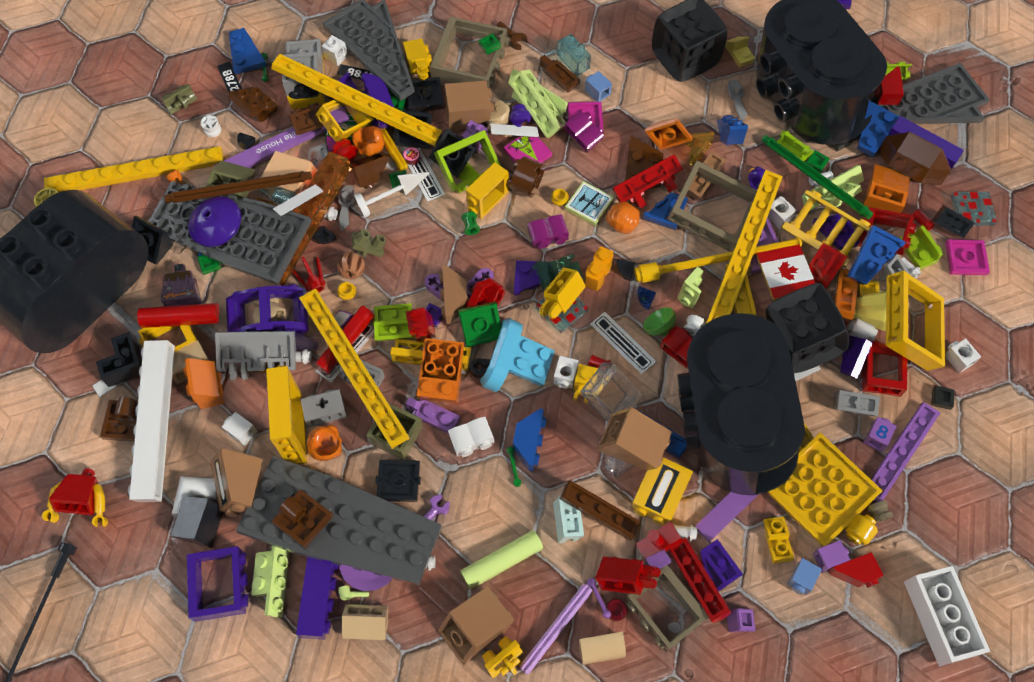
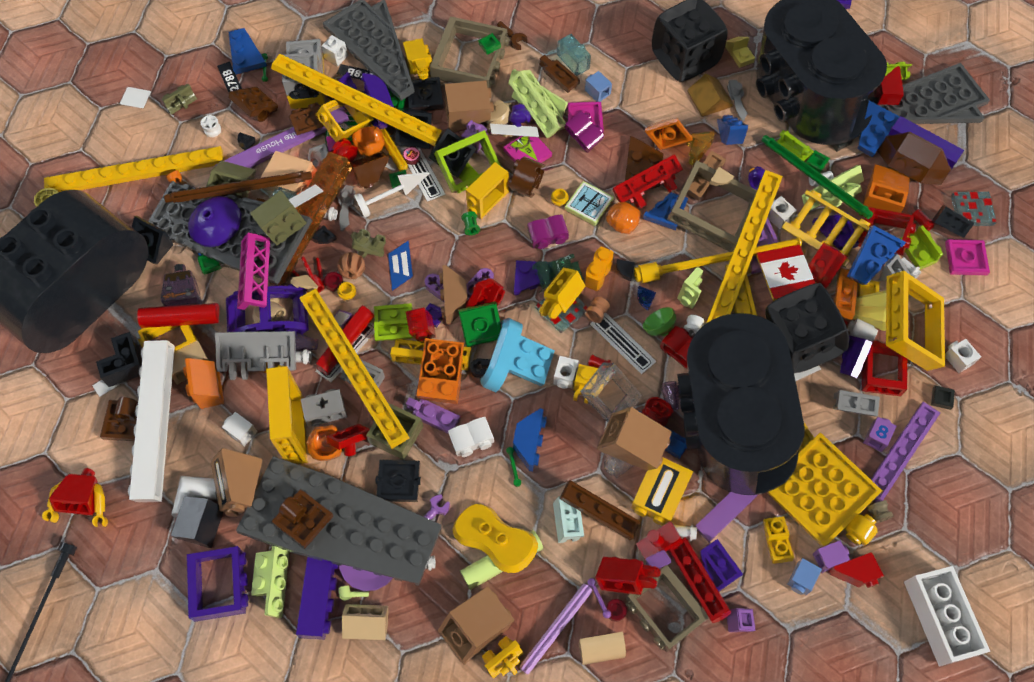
(135, 97): none -> white sticker
(246, 271): none -> dark pink fence
(278, 218): none -> olive brick
(305, 282): none -> tan tile
(332, 281): none -> dark red tile
(348, 438): none -> red tile
(400, 265): none -> blue sticker
(507, 546): none -> yellow plate
(597, 309): none -> nougat wheel
(658, 410): none -> red wheel
(671, 394): none -> cone
(709, 95): none -> pearl gold slope
(721, 177): none -> tan tile

